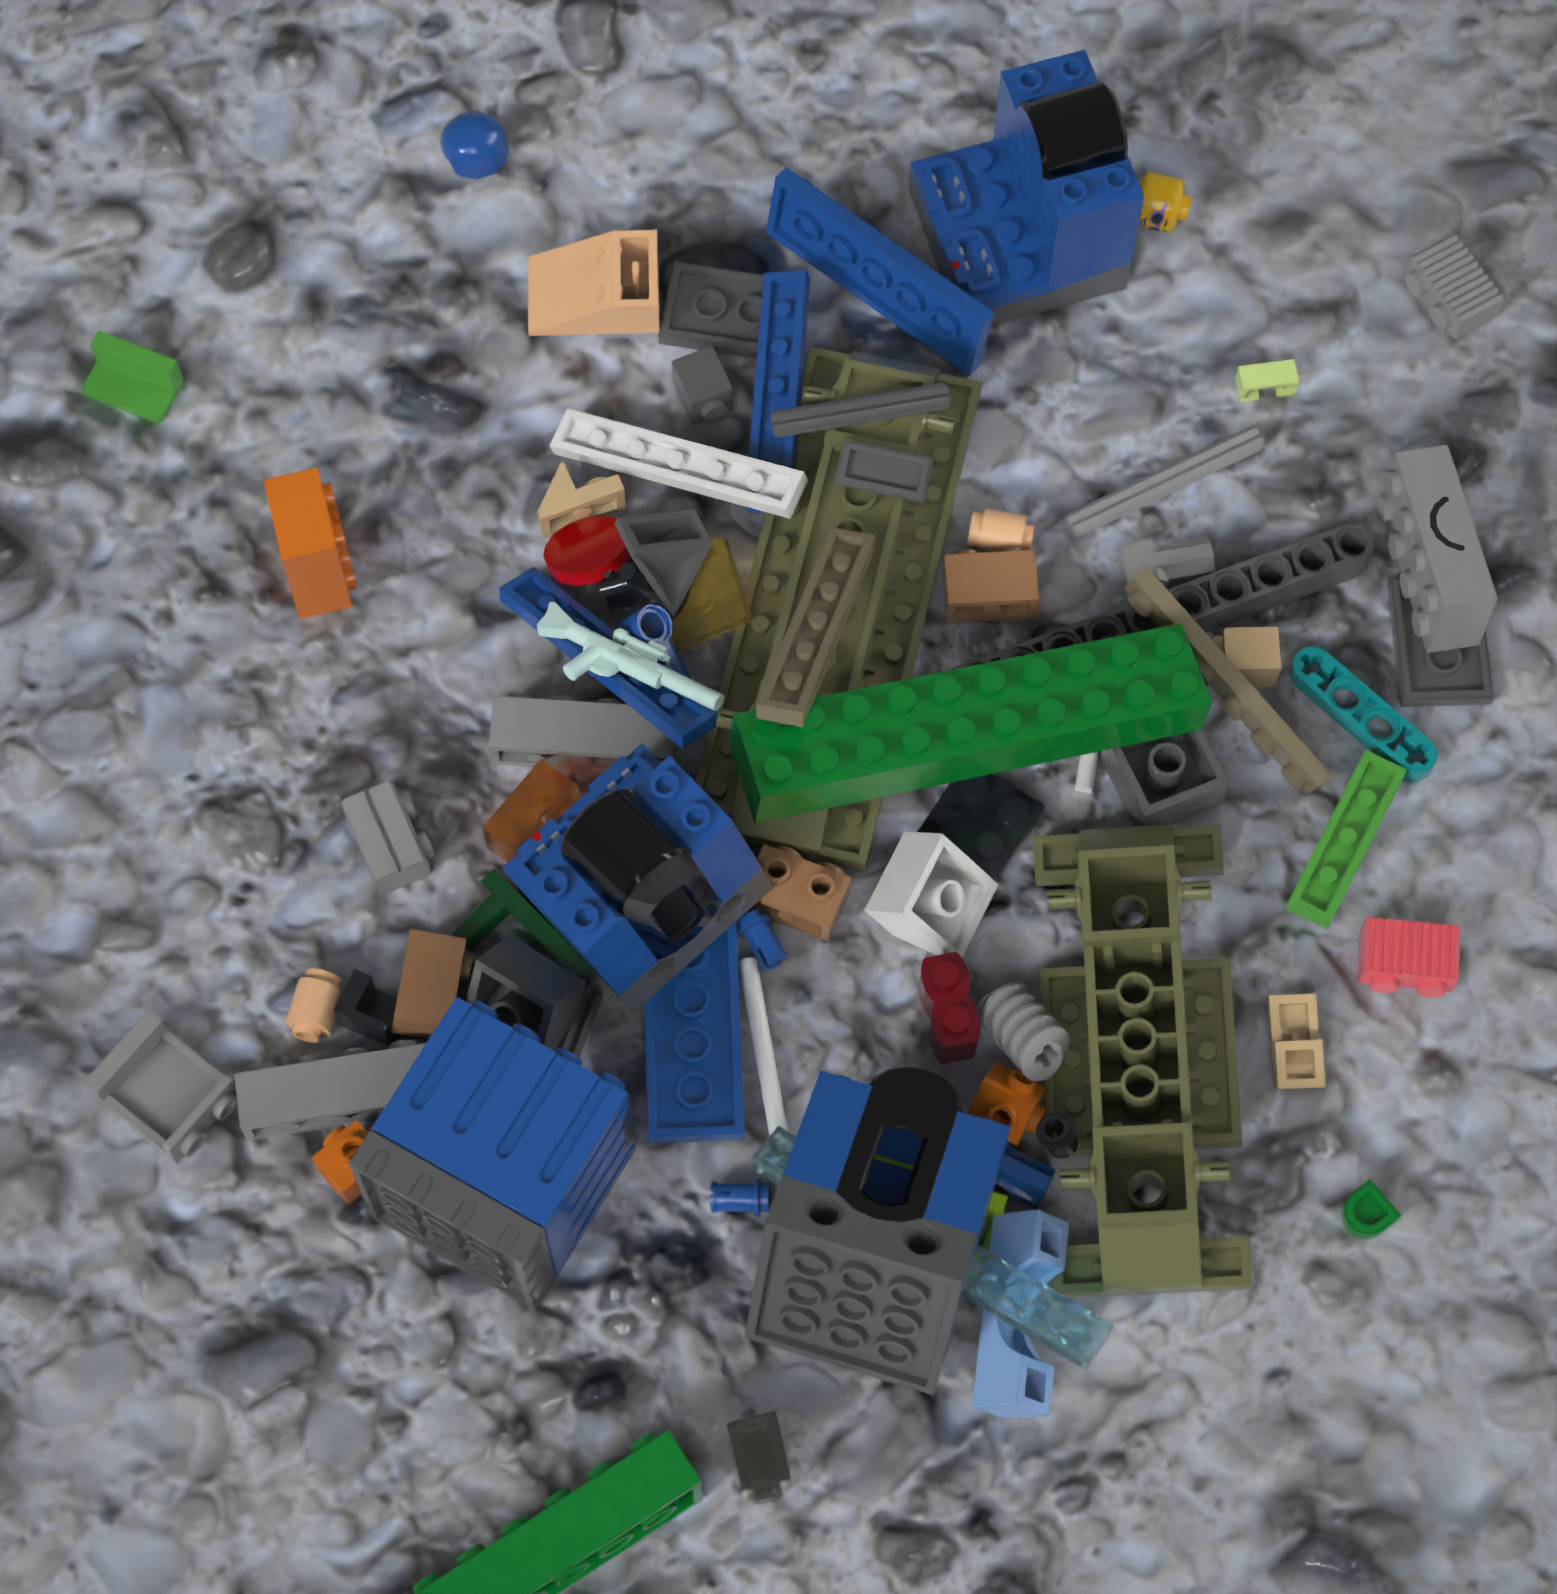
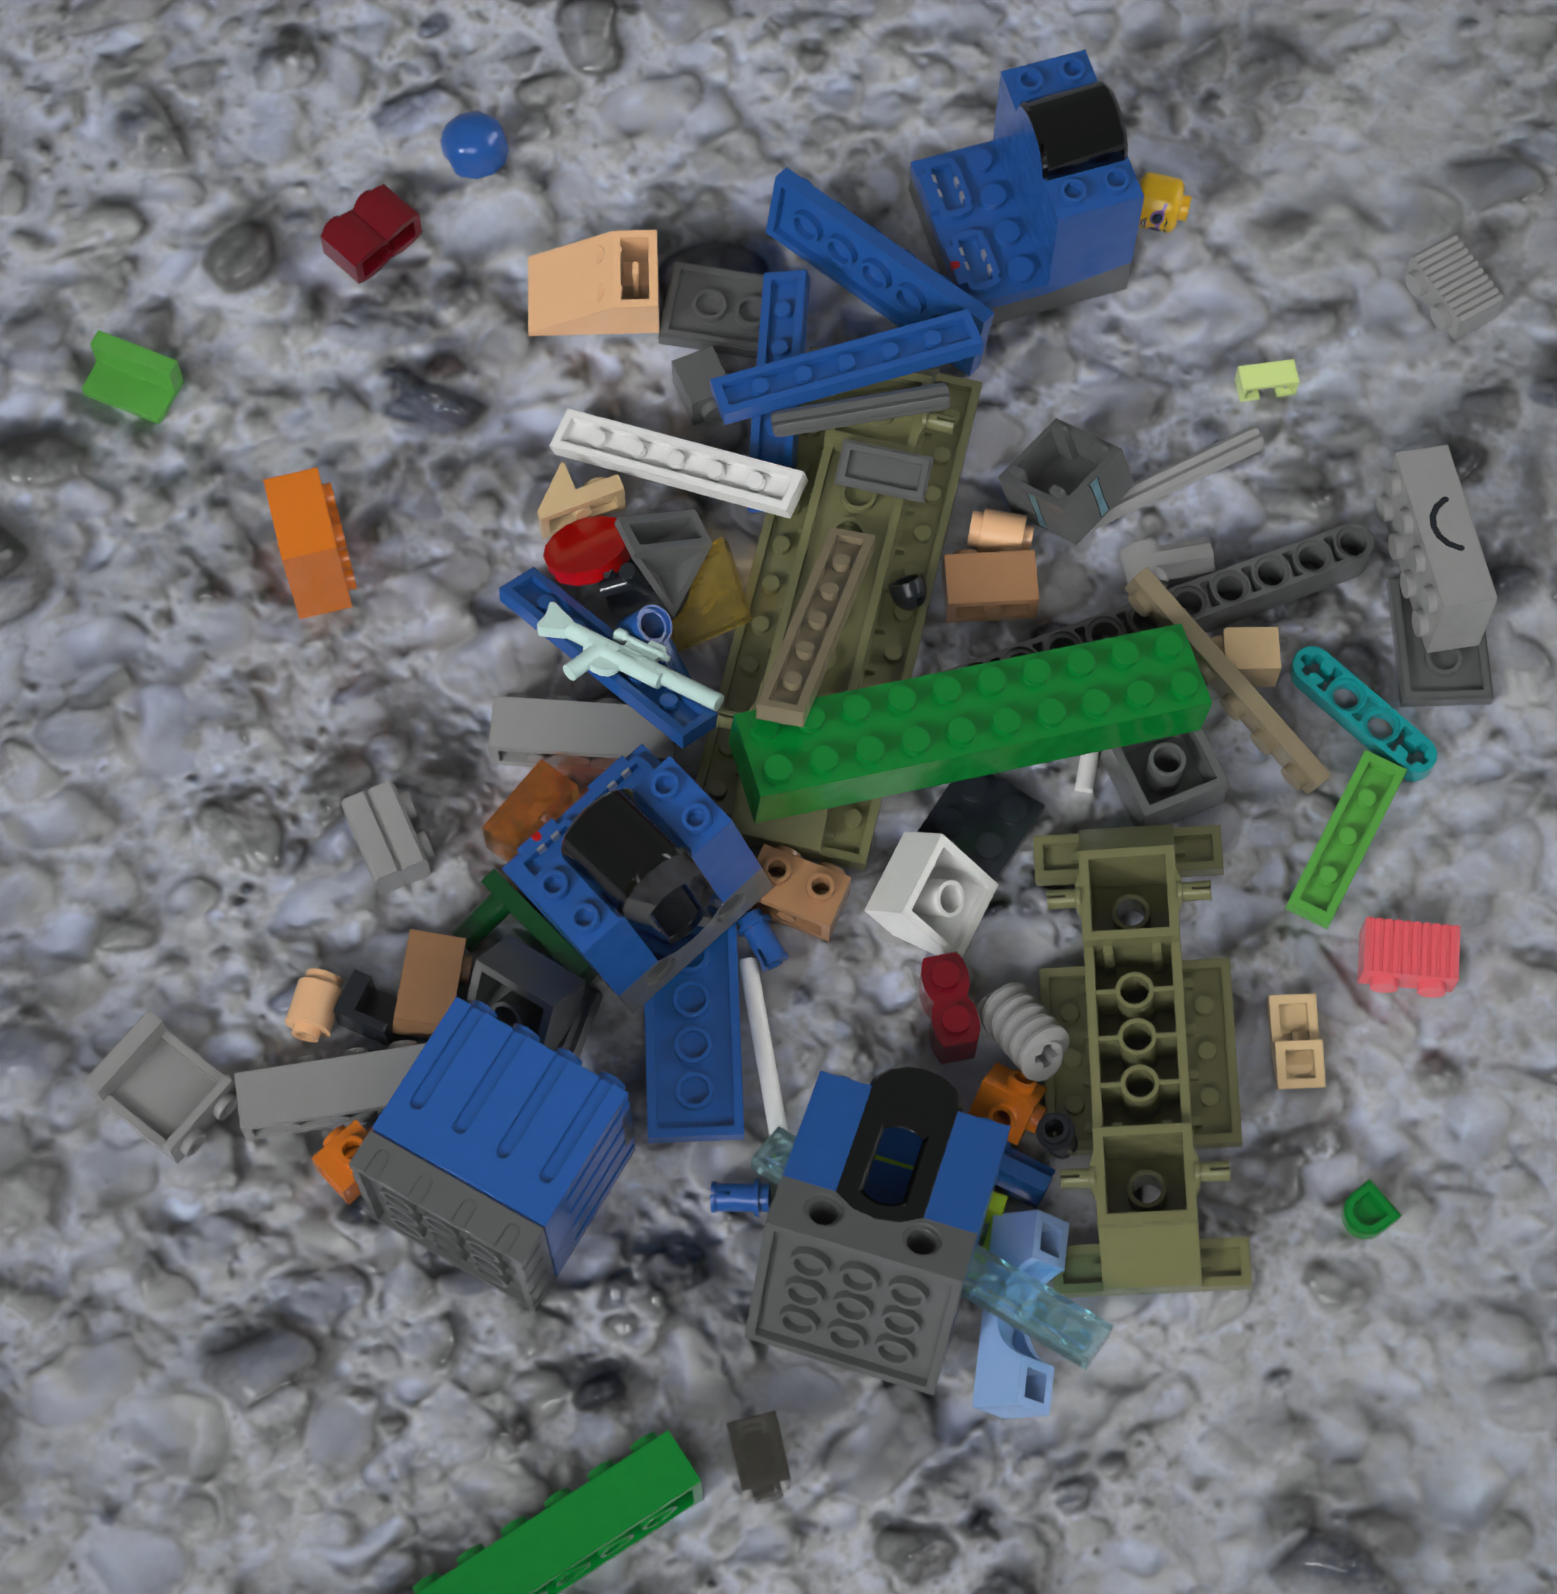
(370, 233): none -> dark red brick
(846, 366): none -> blue plate
(908, 591): none -> black hinge
(1066, 480): none -> dark grey container

